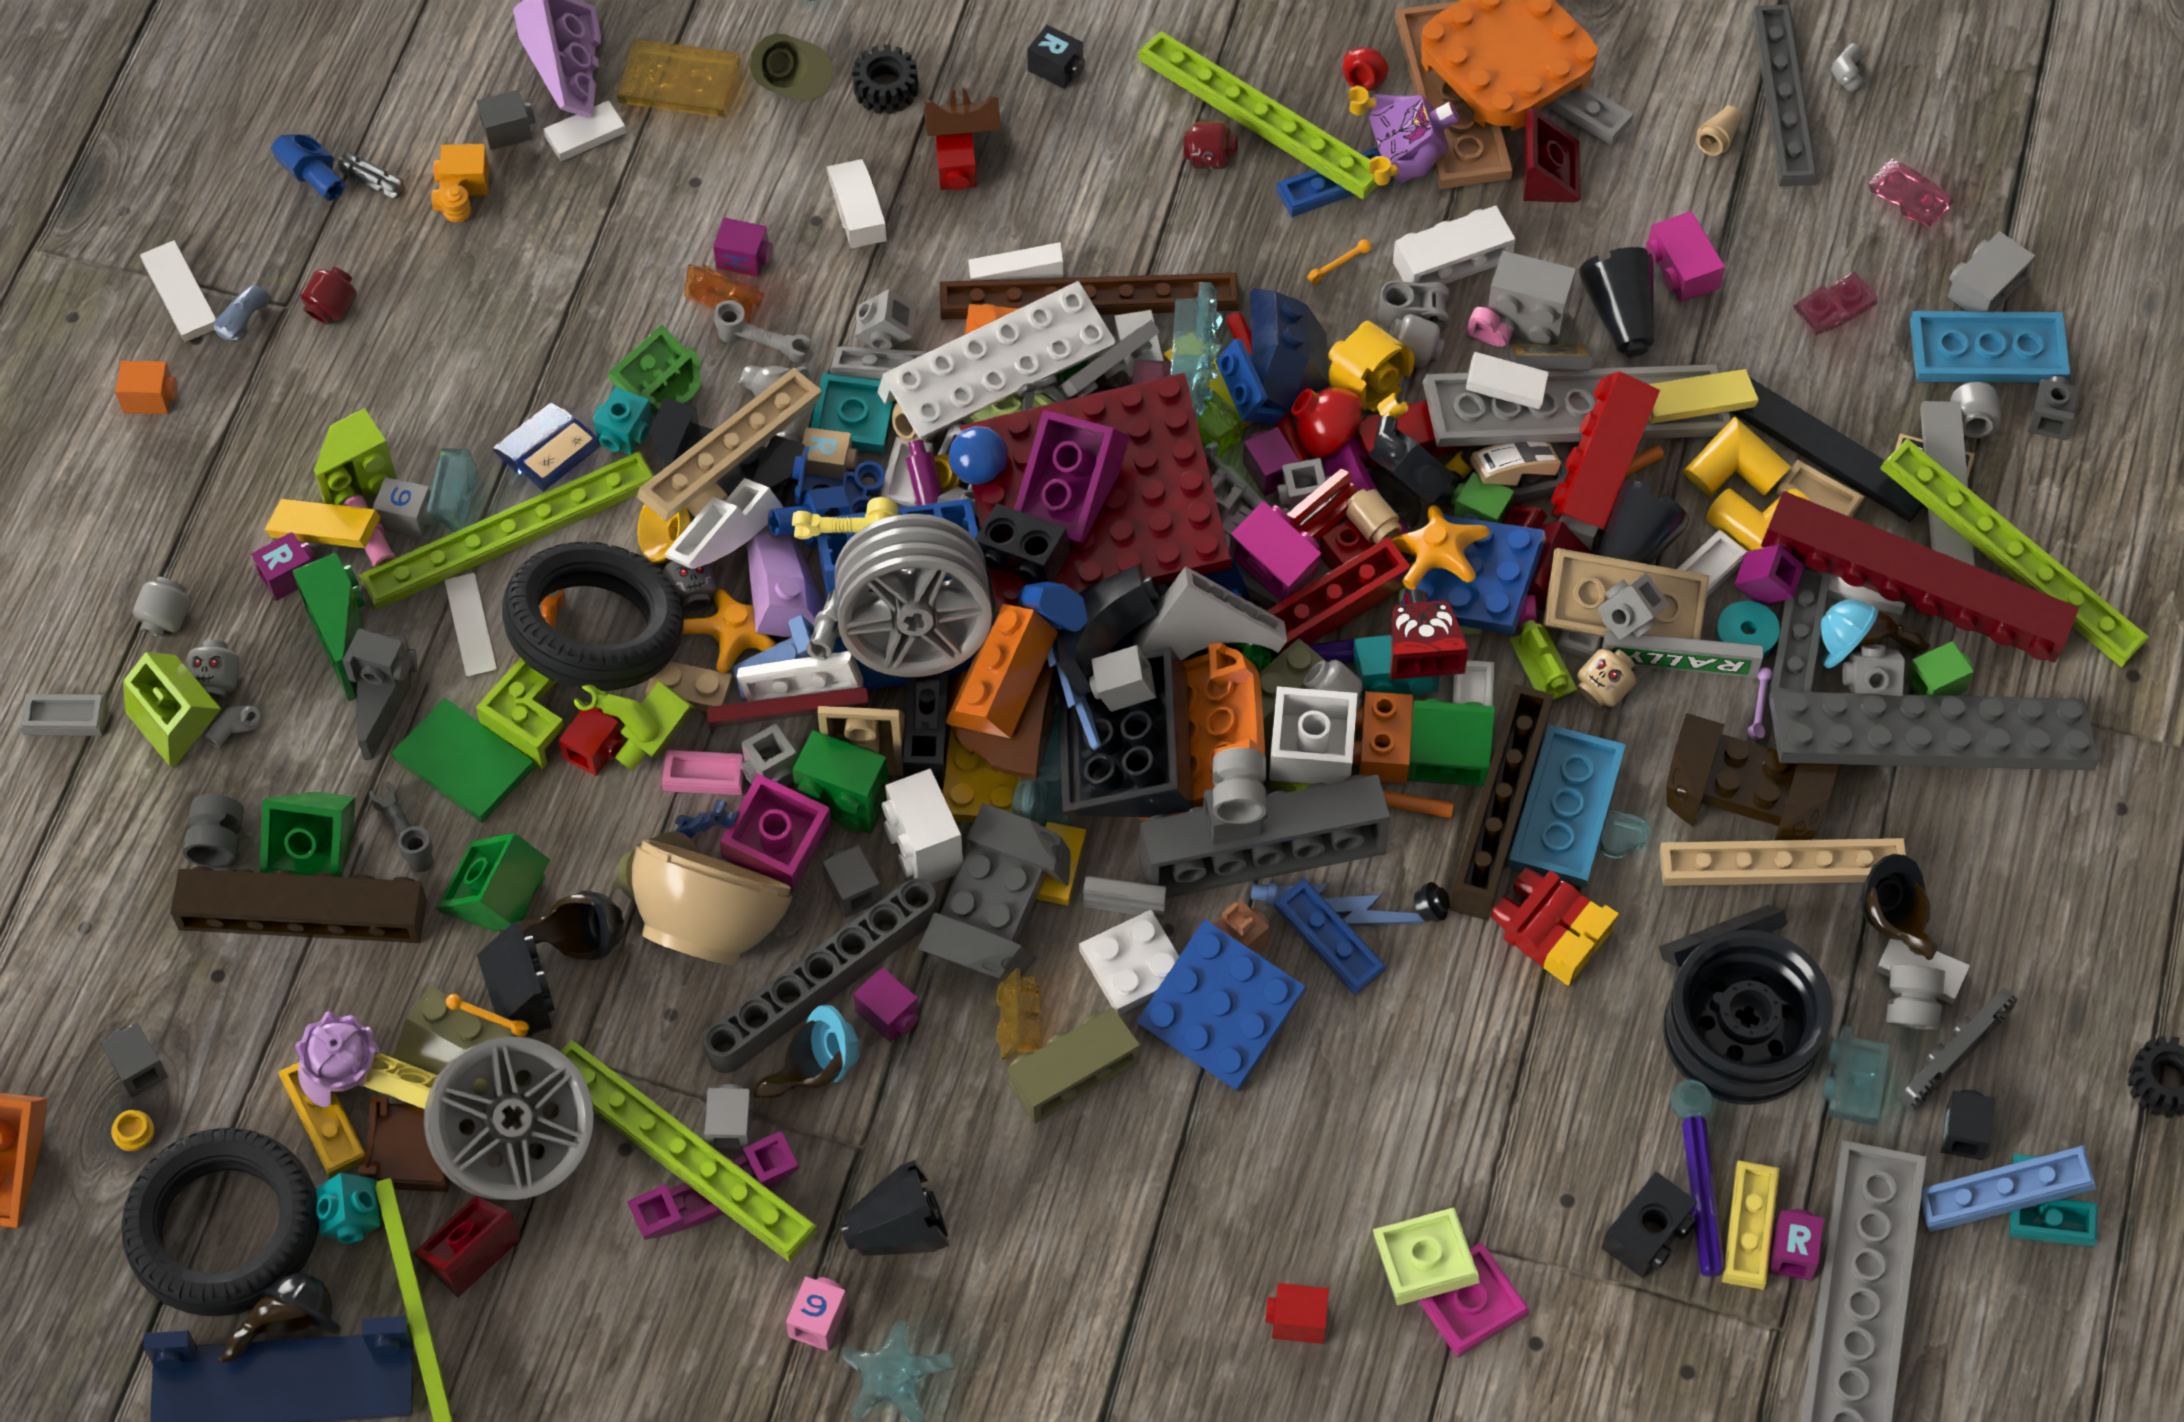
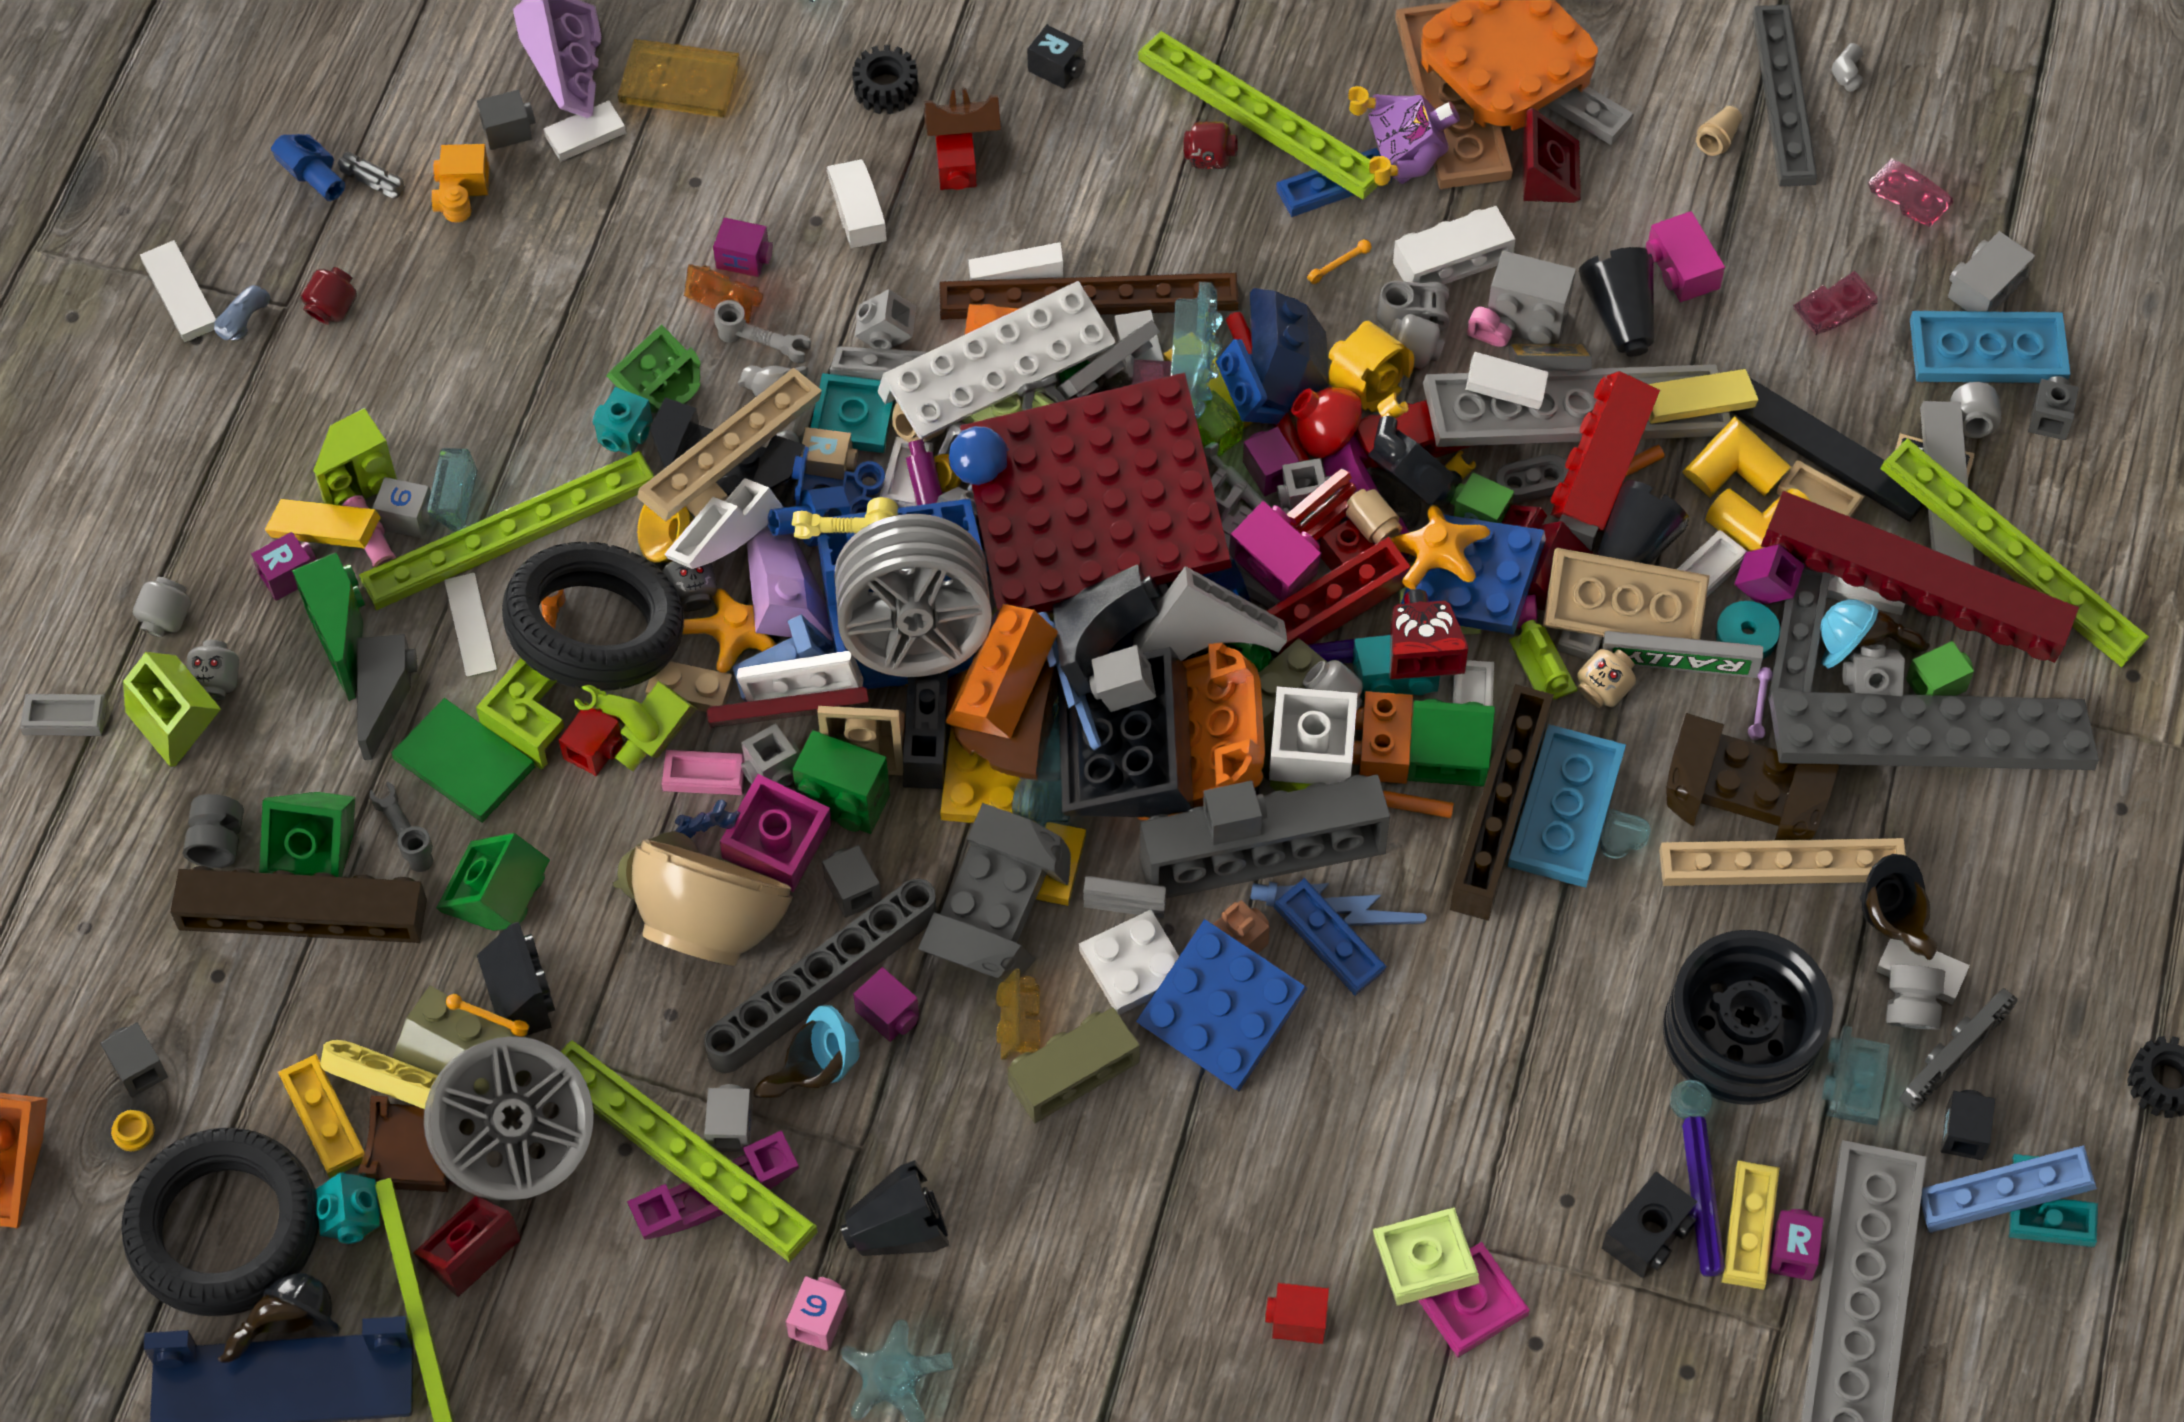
(145, 387): orange brick -> none
(233, 721): light grey arm -> none
(334, 1056): lavender hat -> none
(376, 659): dark grey brick -> none
(547, 446): clear blue slope -> none
(579, 926): piece -> none
(791, 66): olive piece -> none
(825, 630): light grey pin -> none
(923, 828): white brick -> none
(1024, 539): black brick -> none
(1055, 604): blue piece -> none
(1071, 472): magenta slope -> none
(1238, 785): light grey wheel -> none
(1365, 68): red animal -> none
(1432, 902): black plate -> none
(1506, 462): slope -> none
(1554, 923): red hips -> none
(1632, 606): light grey brick -> none
(1761, 919): black tile -> none

